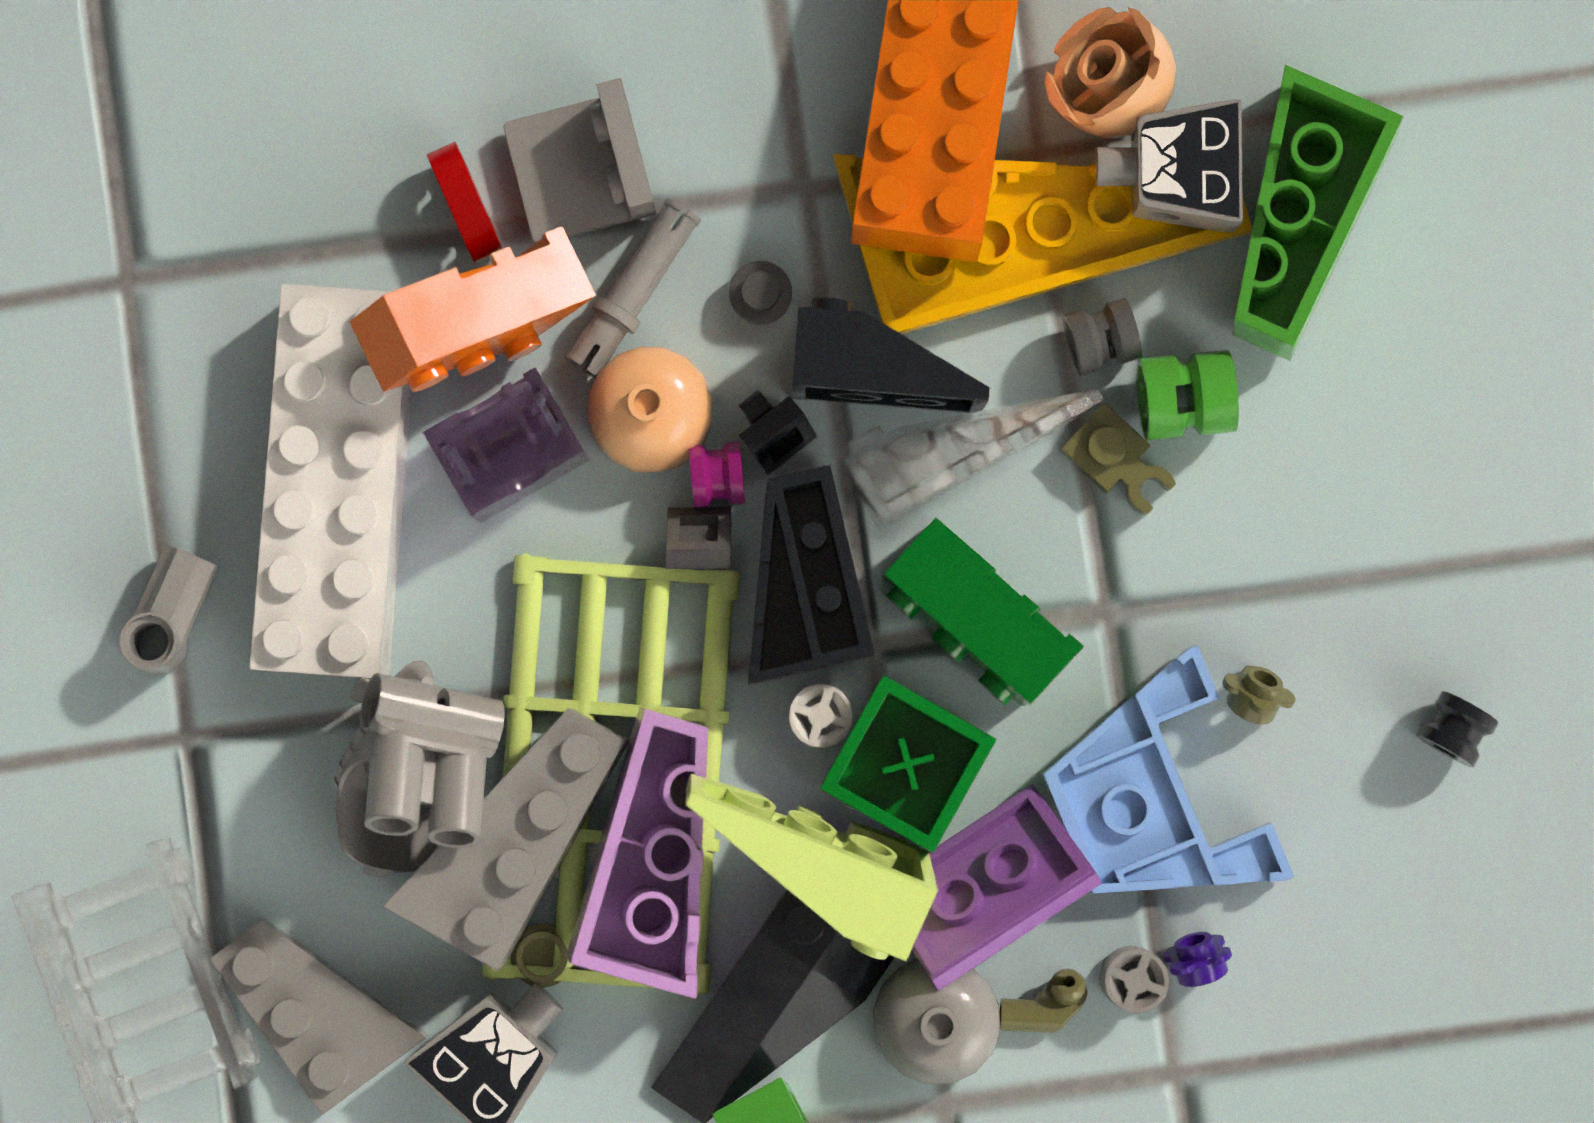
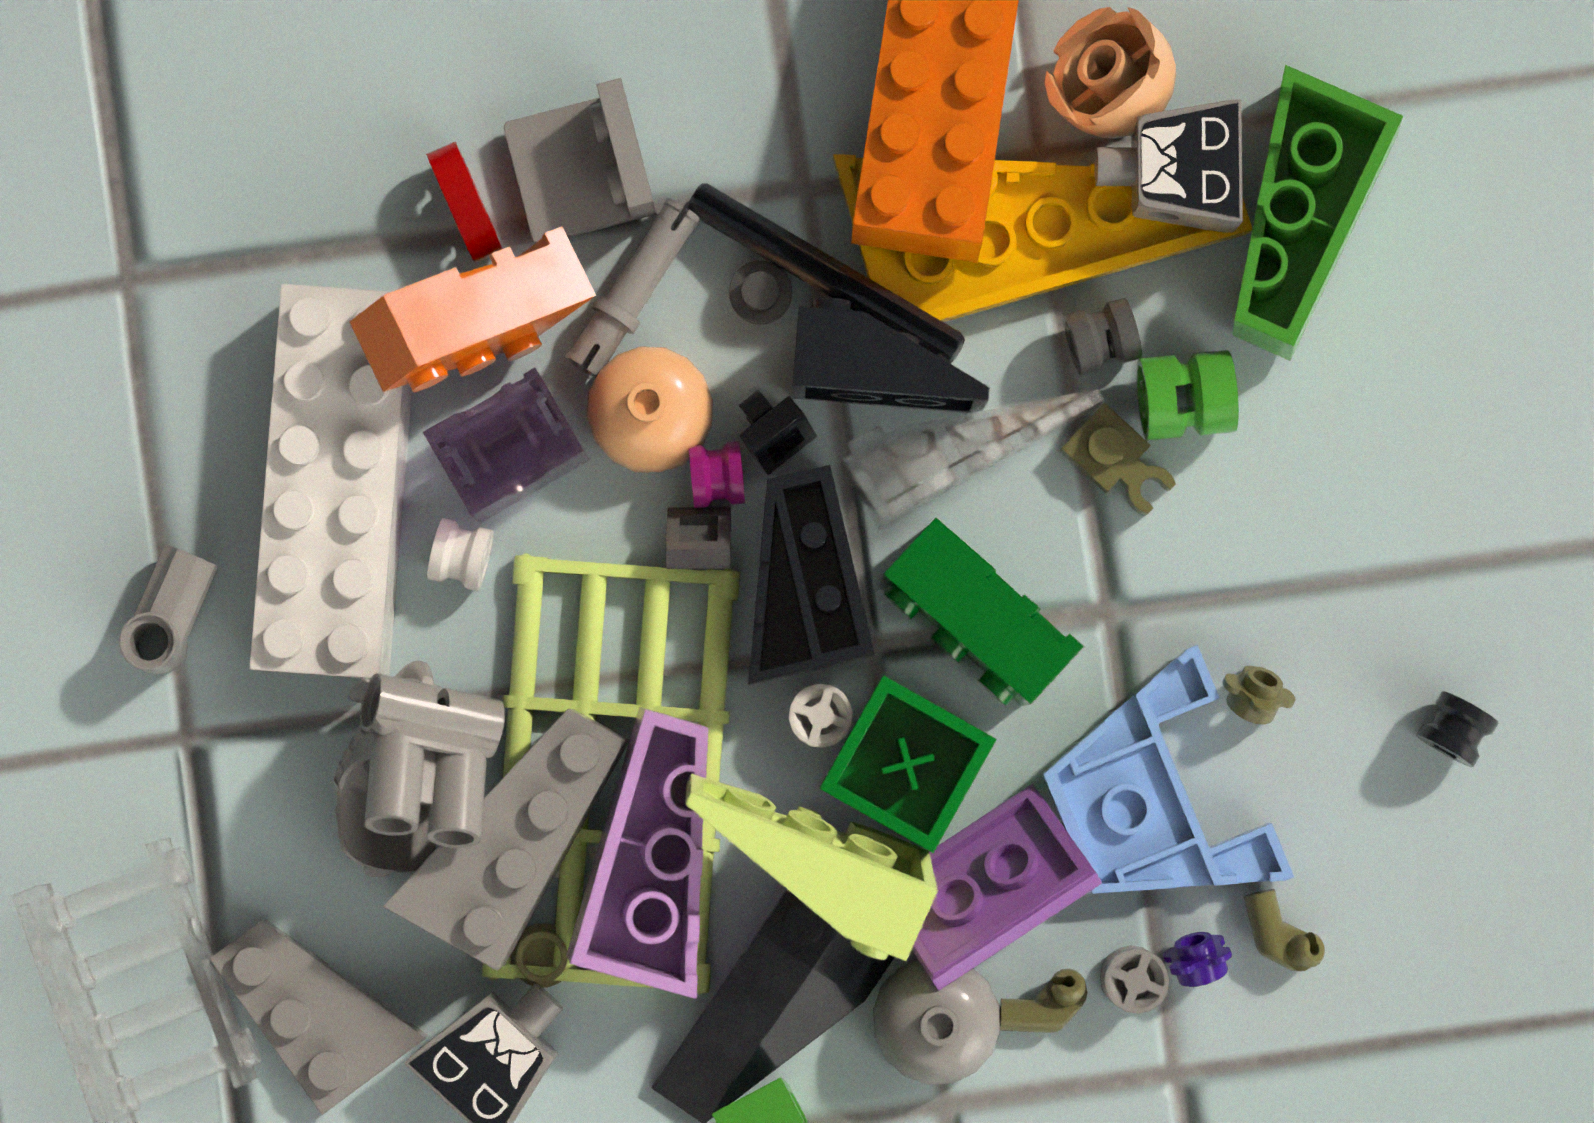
(460, 554): none -> white wheel
(823, 271): none -> black axle
(1278, 939): none -> olive arm

